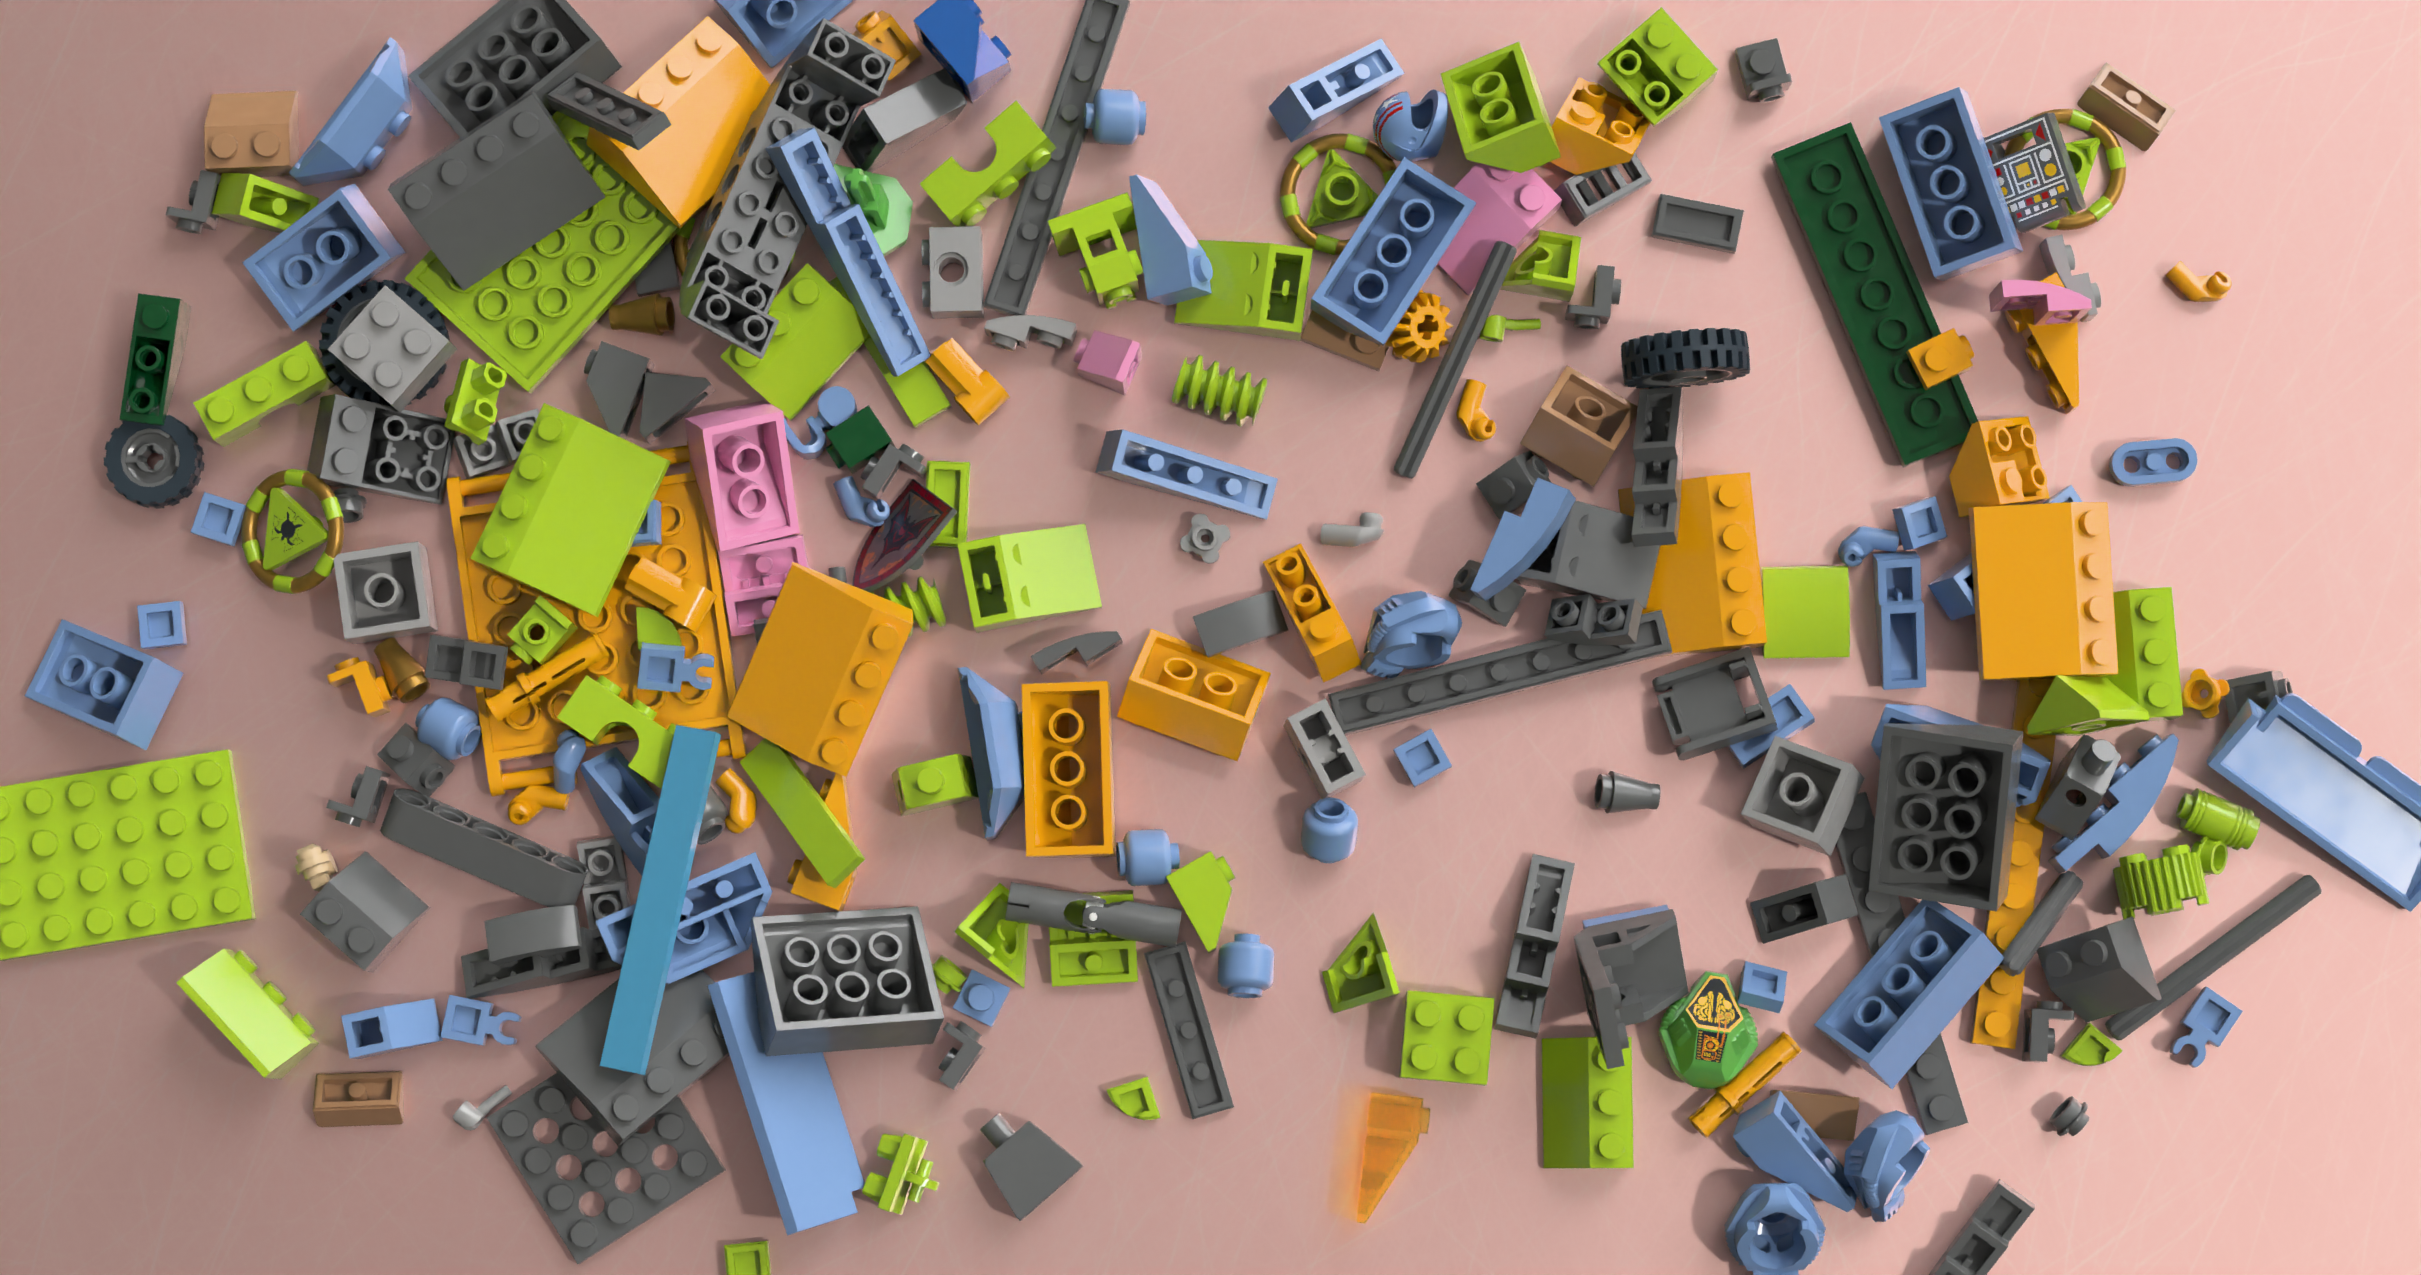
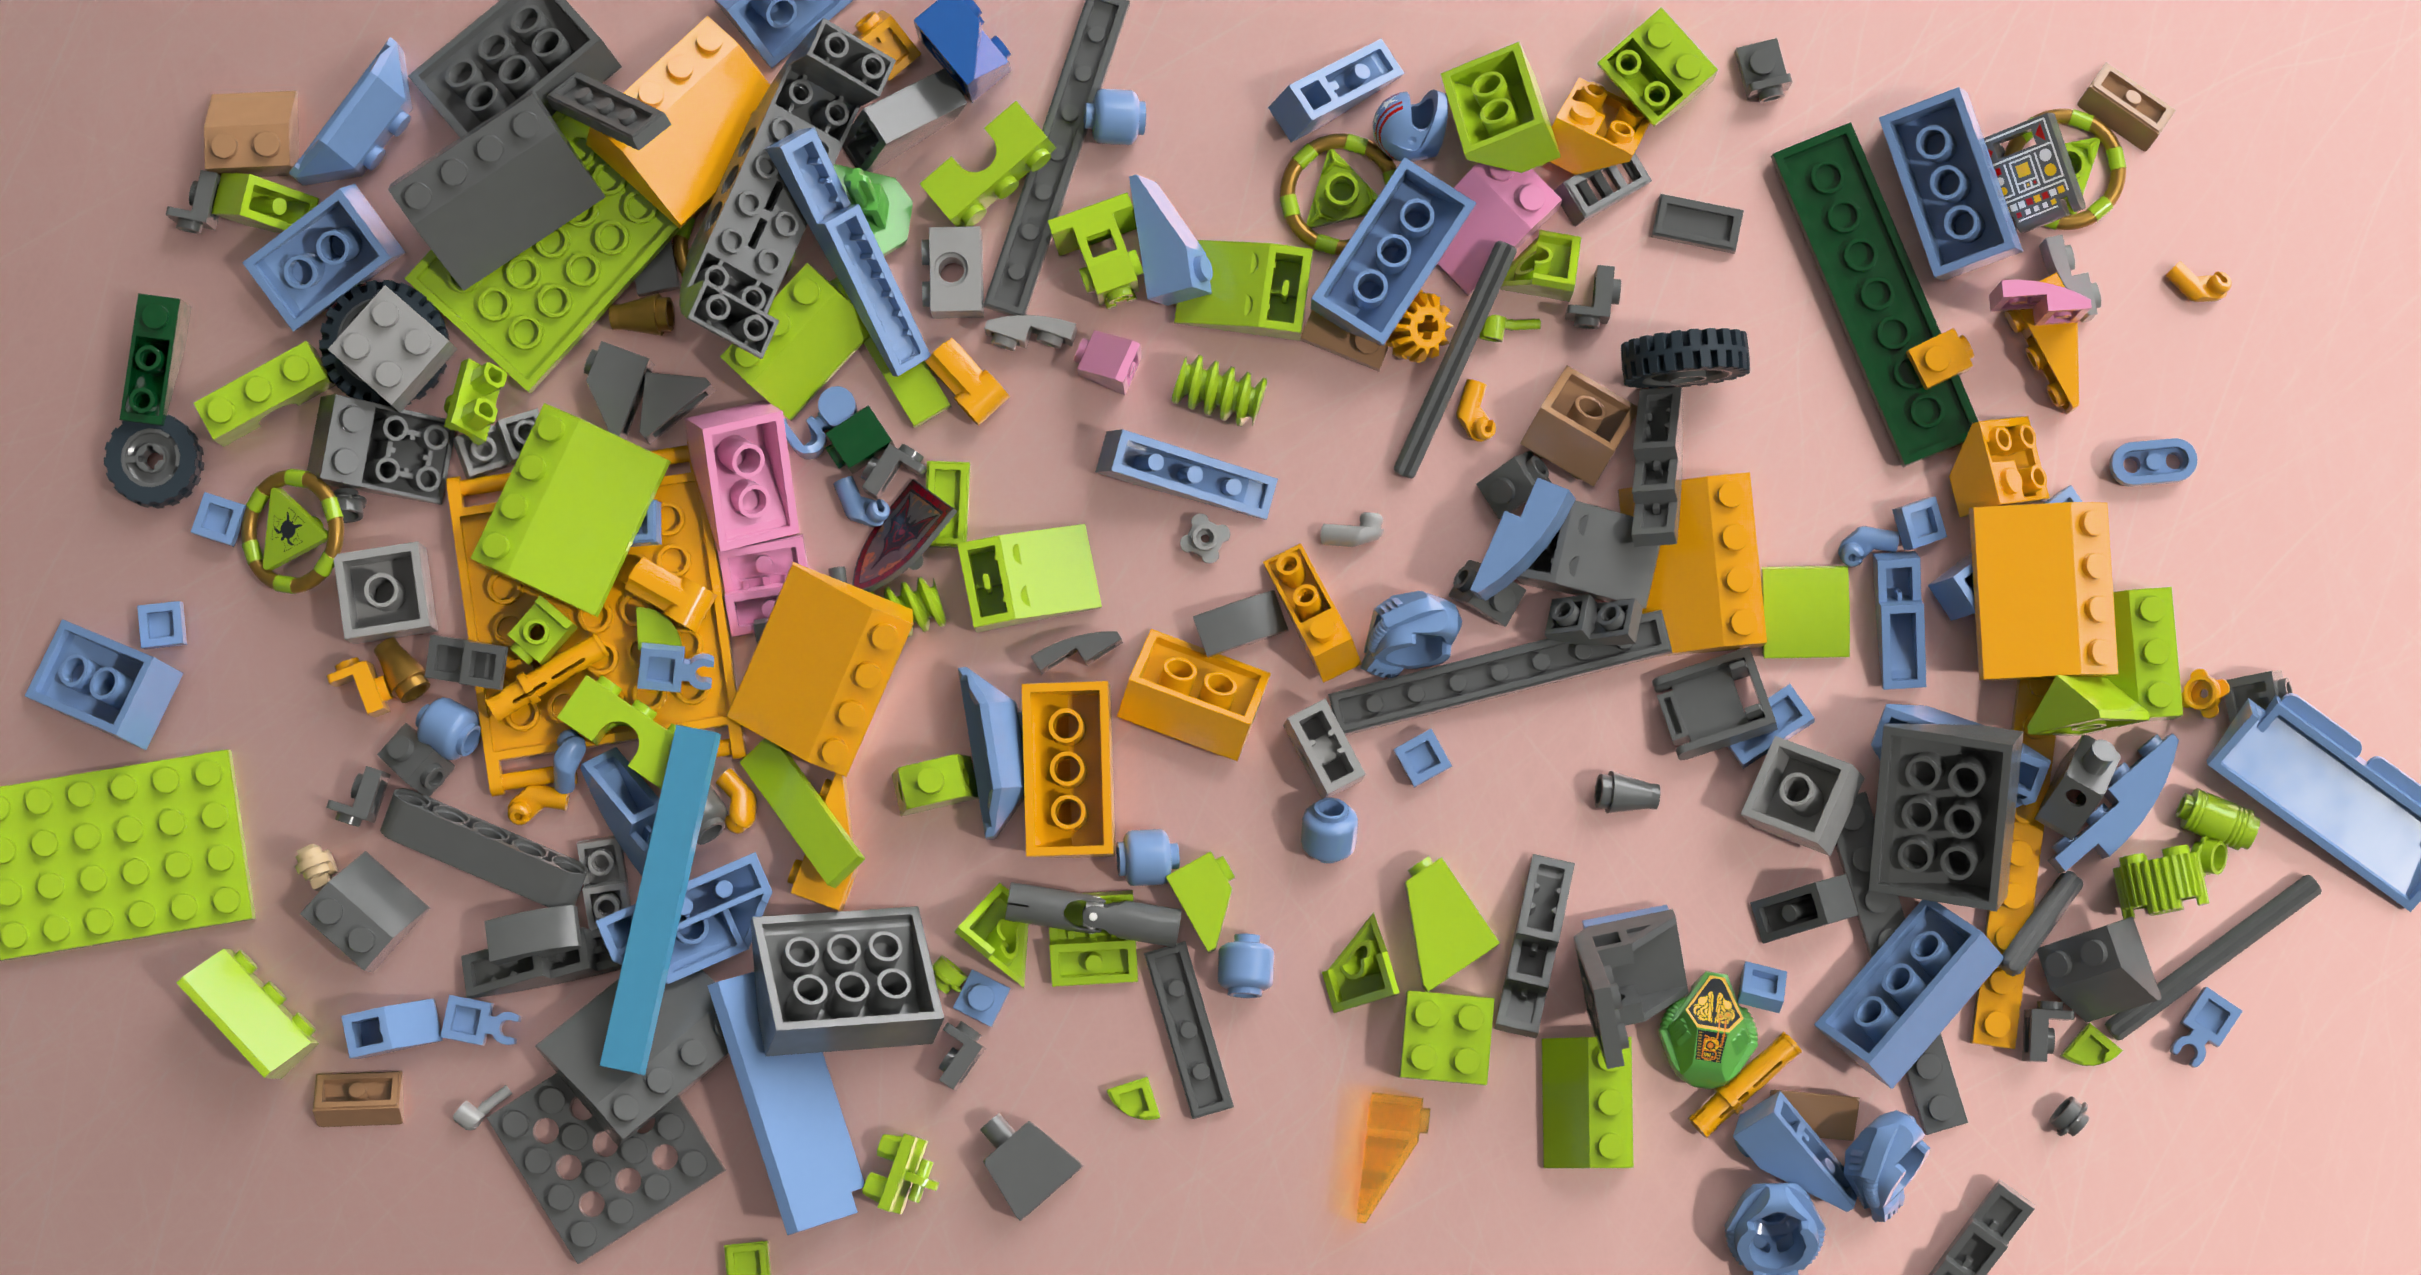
(1444, 923): none -> lime slope

